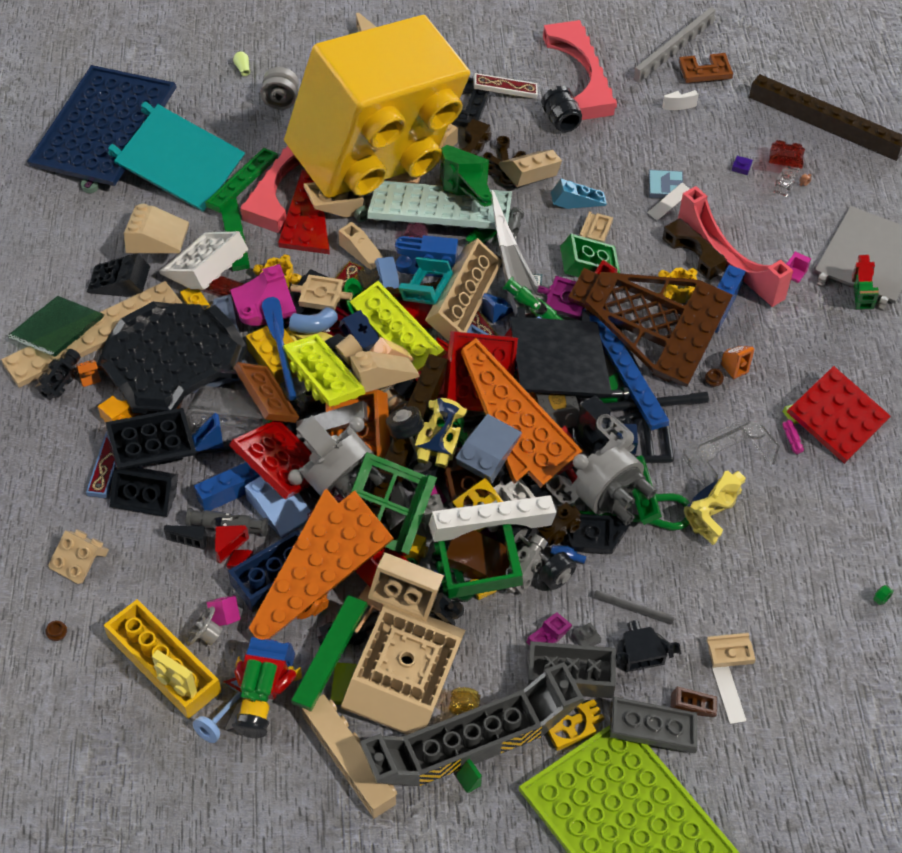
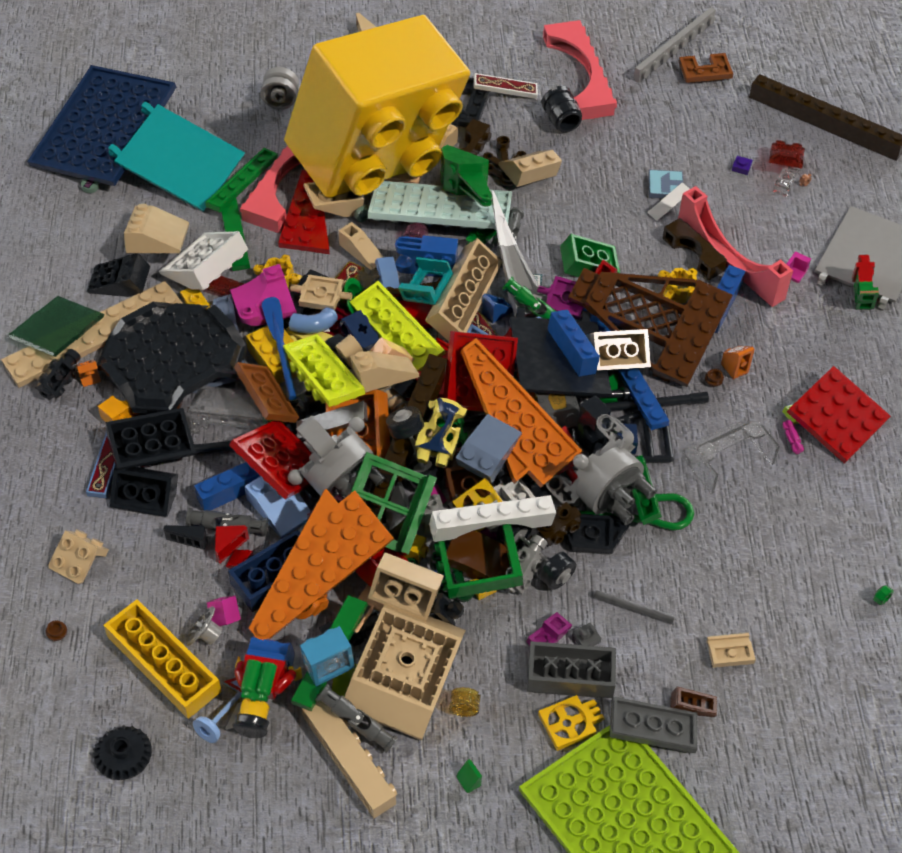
(126, 763): none -> black gear
(174, 674): light yellow plate -> none
(208, 435): blue slope -> none
(241, 60): yellowish green cone -> none
(327, 655): none -> dark azure piece
(346, 710): none -> dark grey piece
(475, 733): dark grey slope -> none
(569, 551): blue piece -> none
(573, 195): dark azure slope -> none
(573, 343): none -> blue brick
(596, 227): tan plate -> none
(621, 349): none -> tan slope
(643, 648): black torso -> none
(676, 101): white slope -> none
(711, 500): light yellow hips -> none
(729, 694): white sticker -> none

